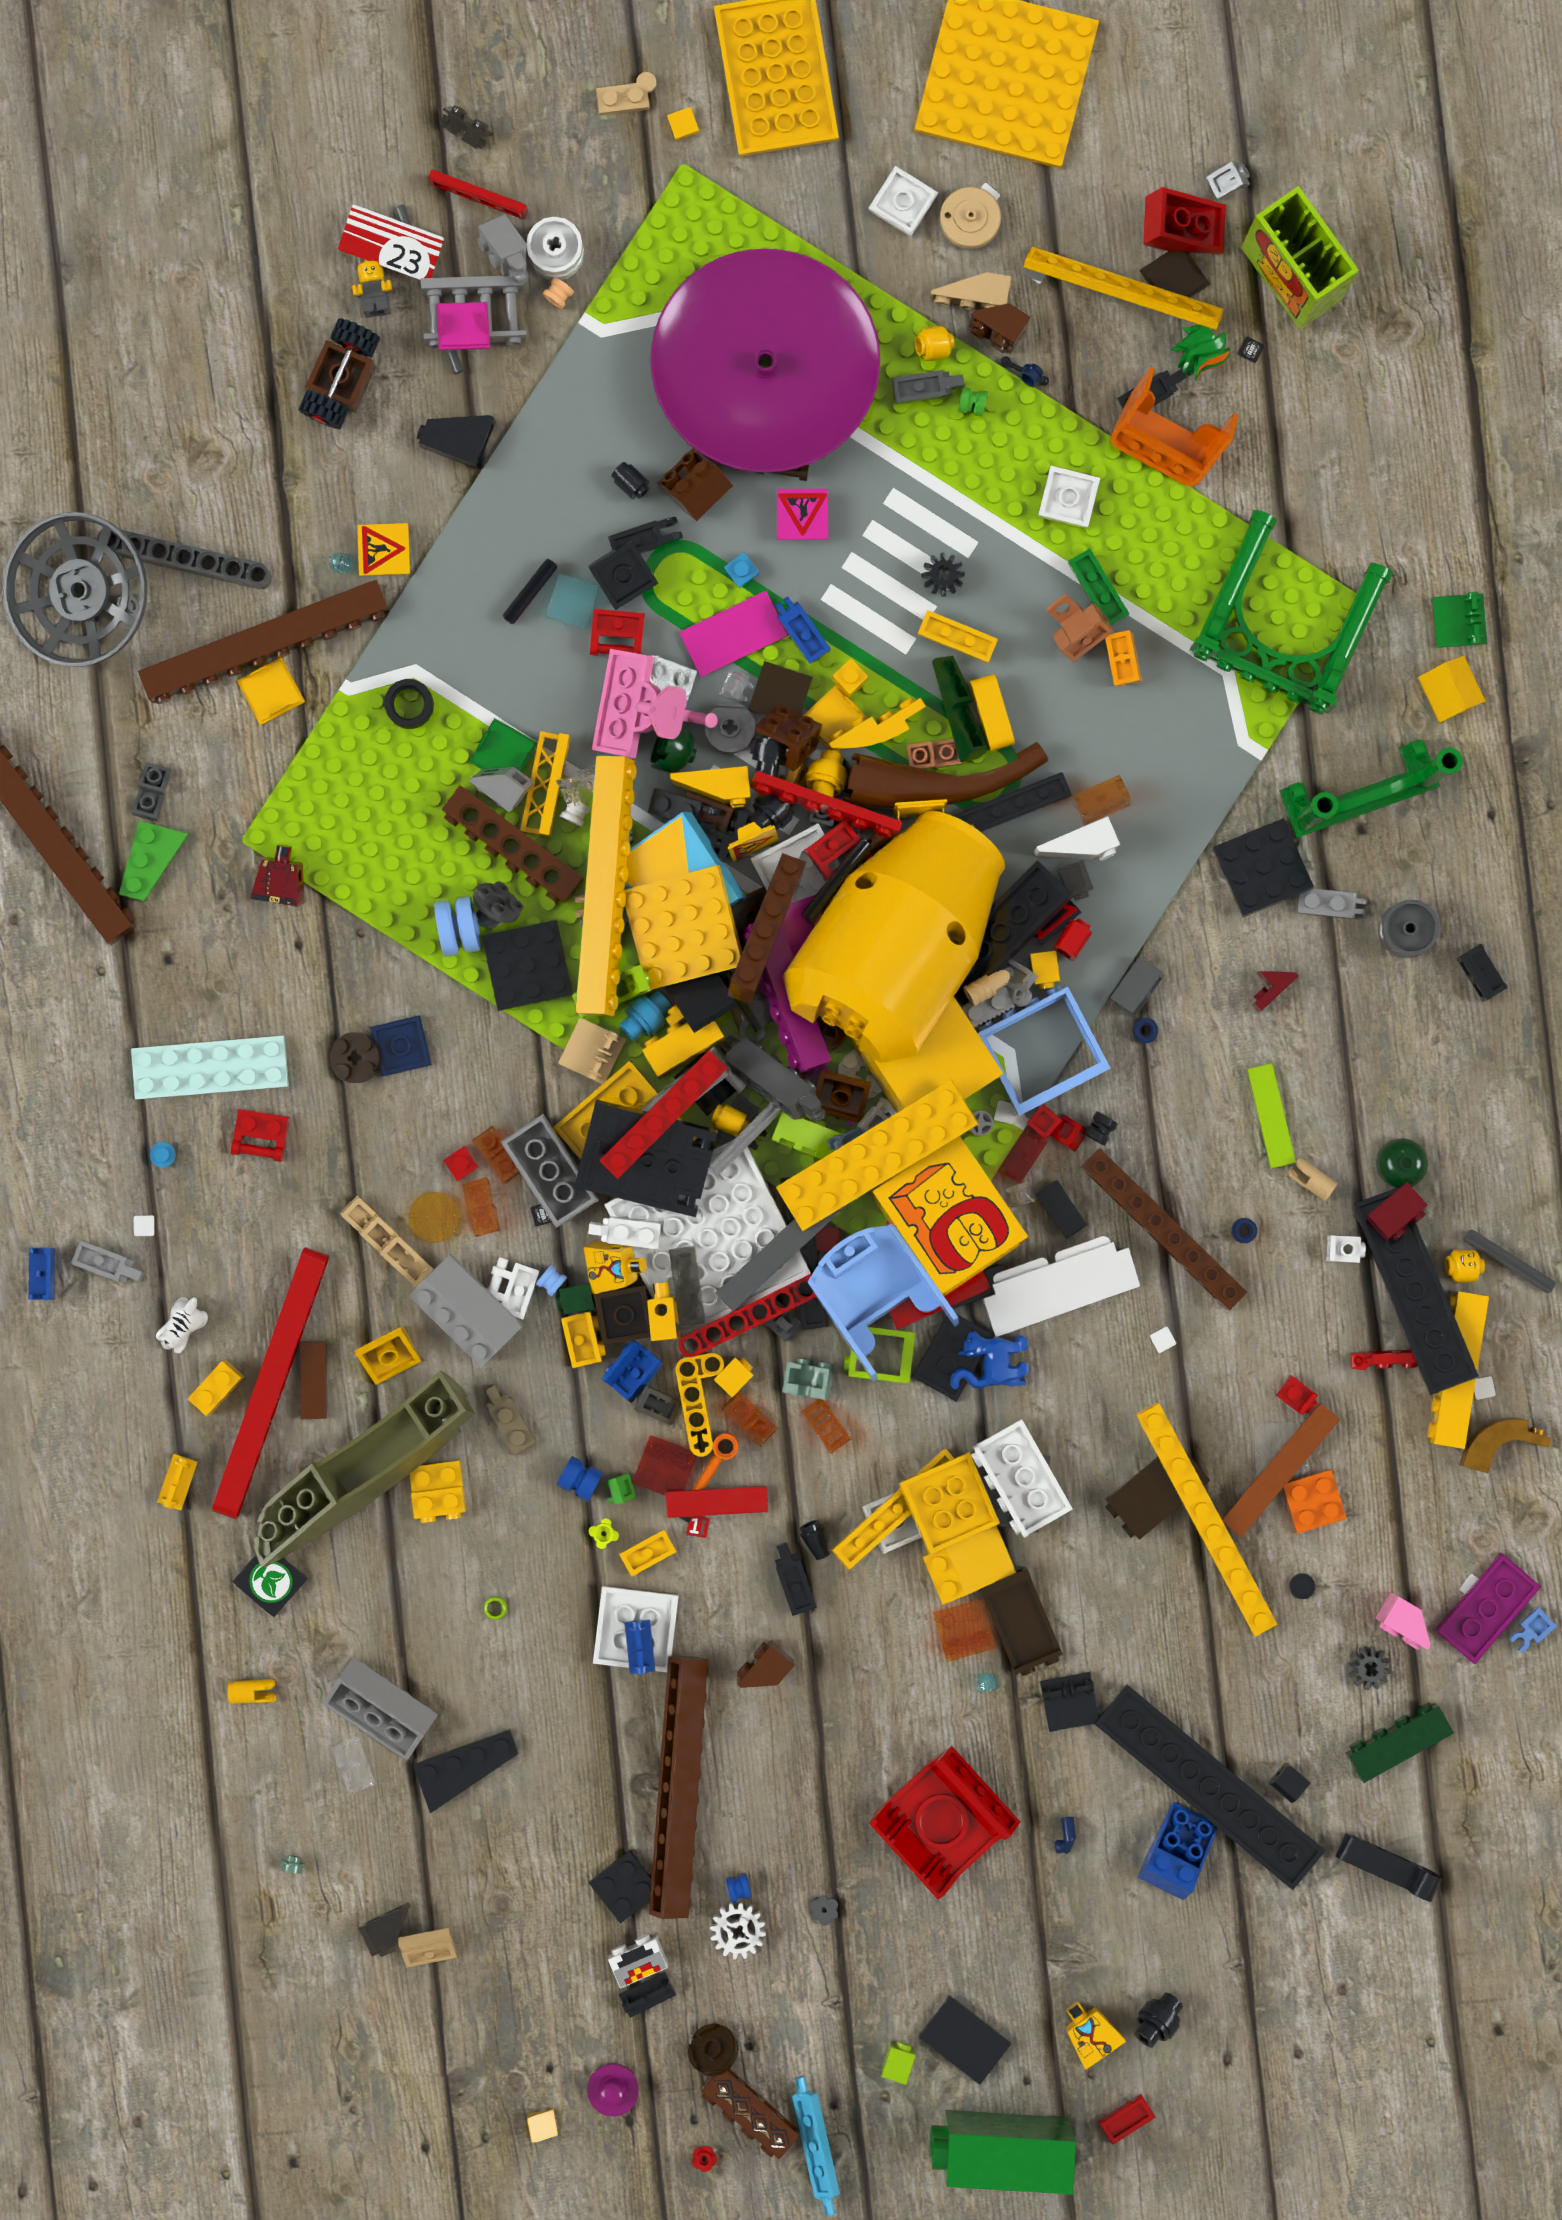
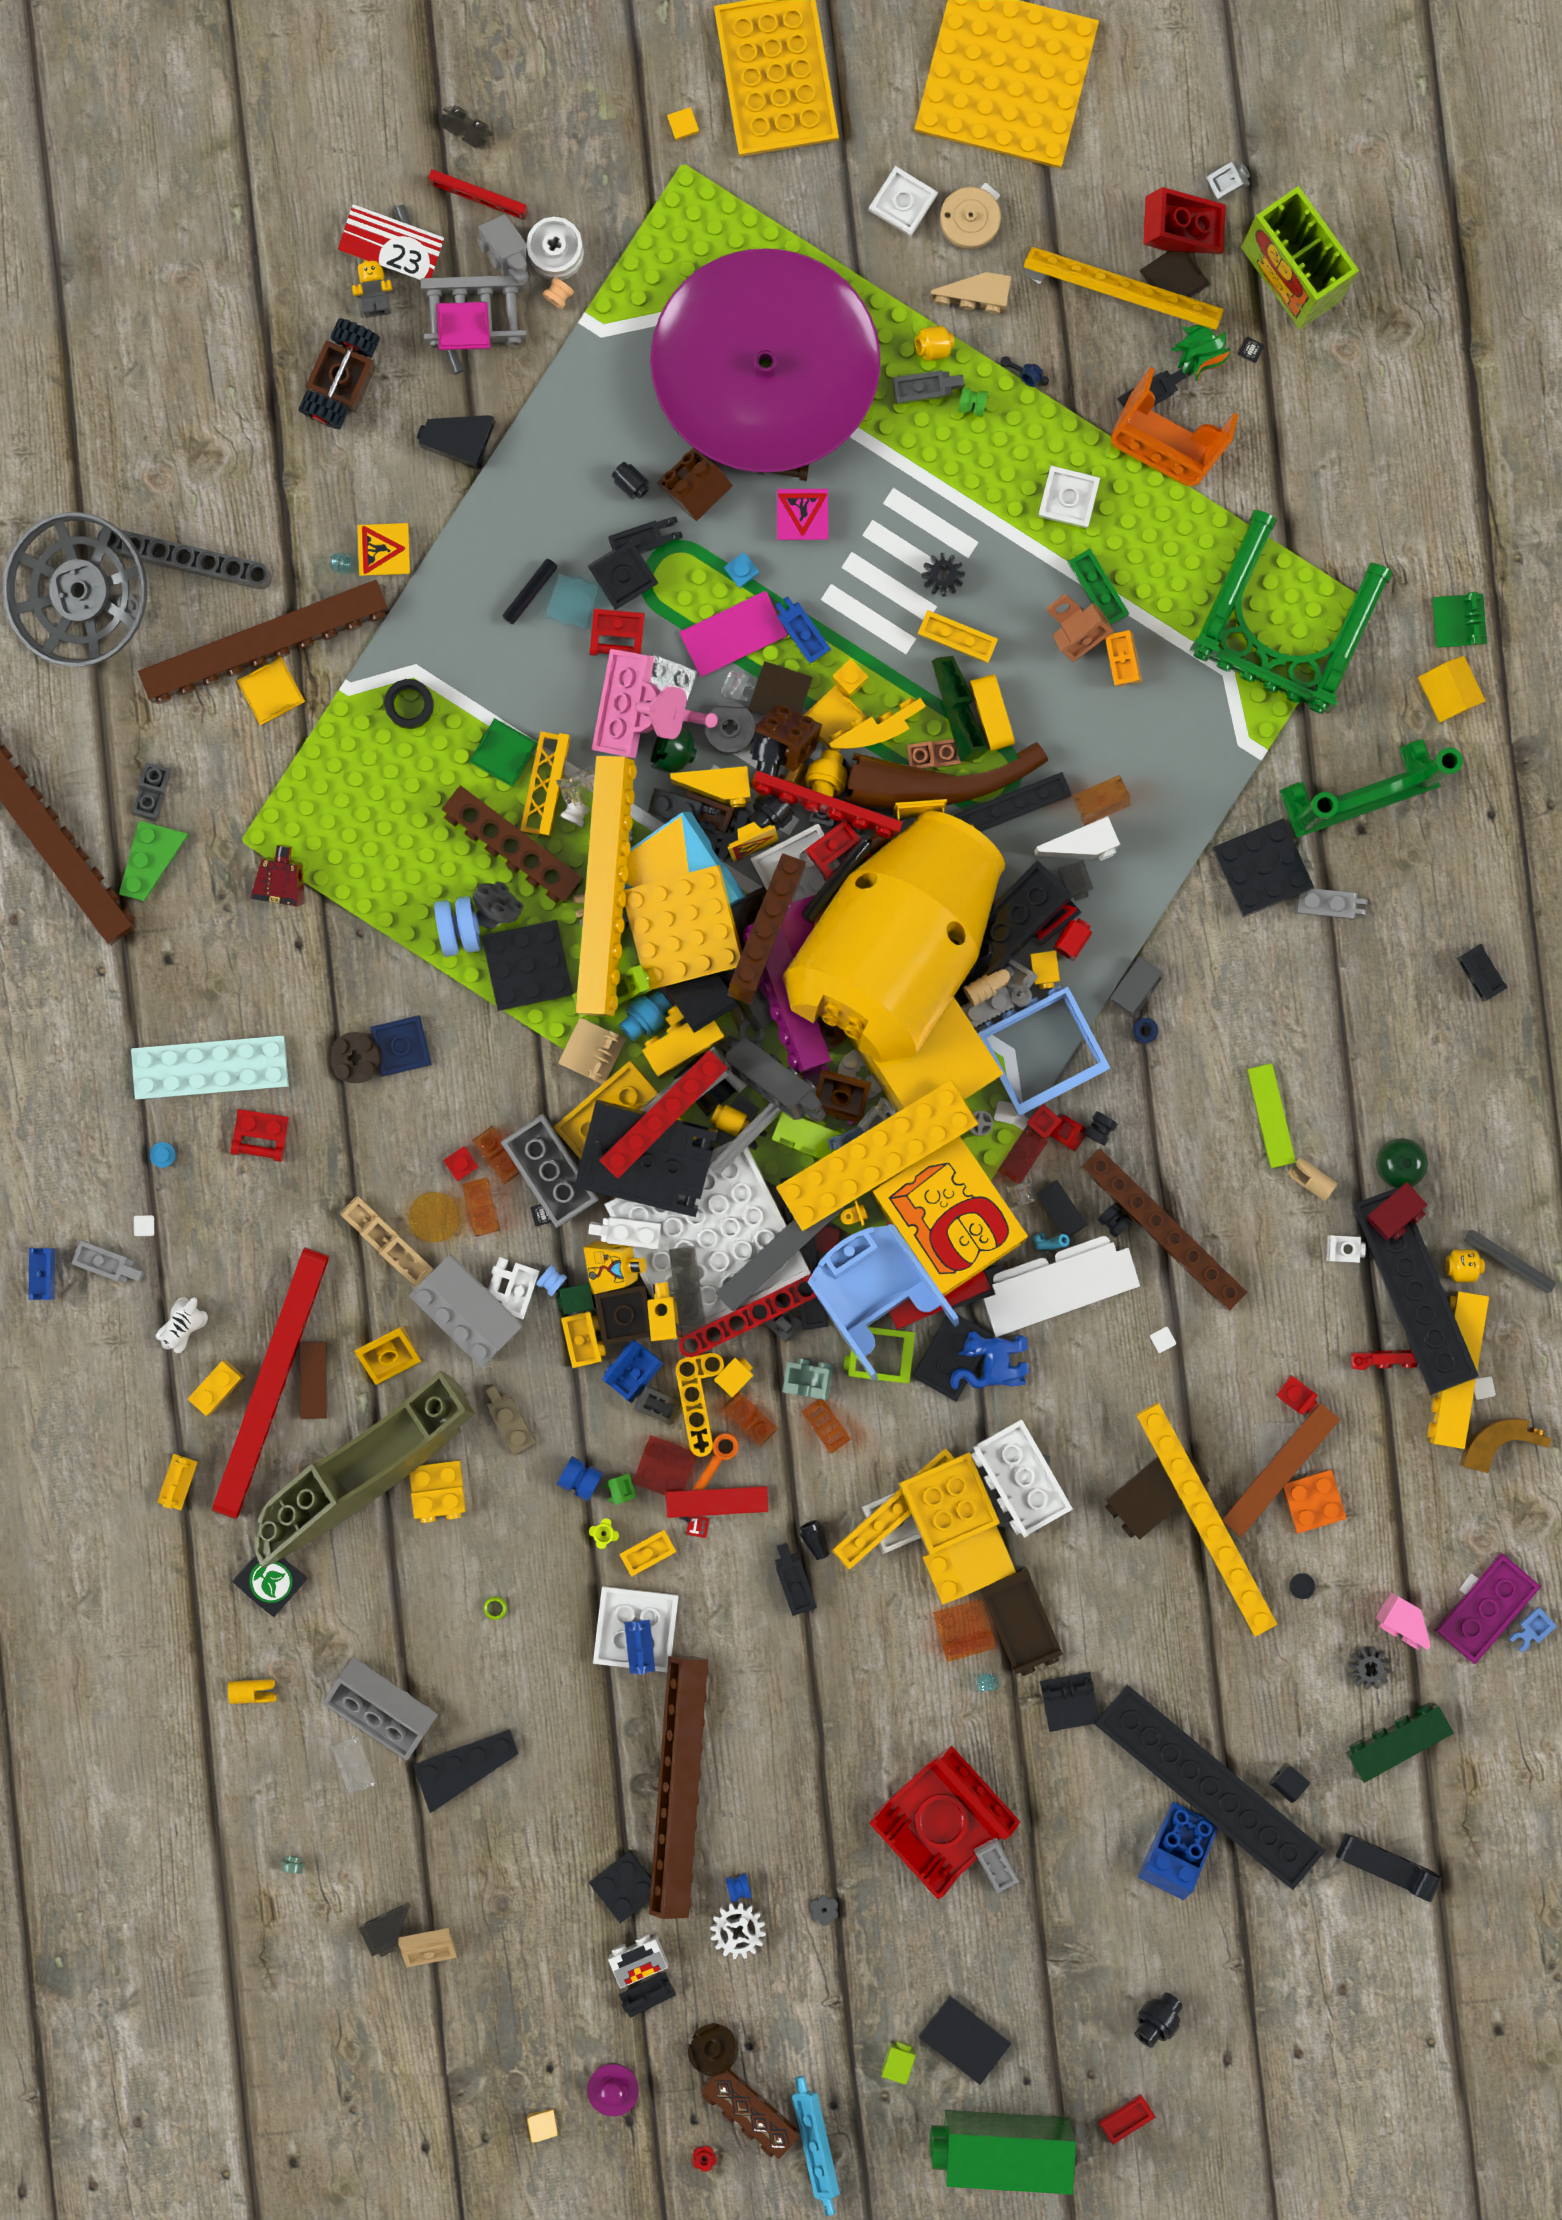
(503, 785): light grey slope -> none
(626, 97): tan hinge -> none
(767, 1668): reddish brown slope -> none
(854, 1214): none -> yellow hinge
(996, 1865): none -> light grey plate
(1001, 325): reddish brown slope -> none
(1050, 1244): none -> medium azure arm
(1069, 1836): dark blue arm -> none
(1092, 2034): yellow torso -> none
(1110, 1215): none -> black wheel
(1251, 1227): dark blue plate -> none
(1277, 982): dark red slope -> none
(1423, 925): dark grey wheel -> none

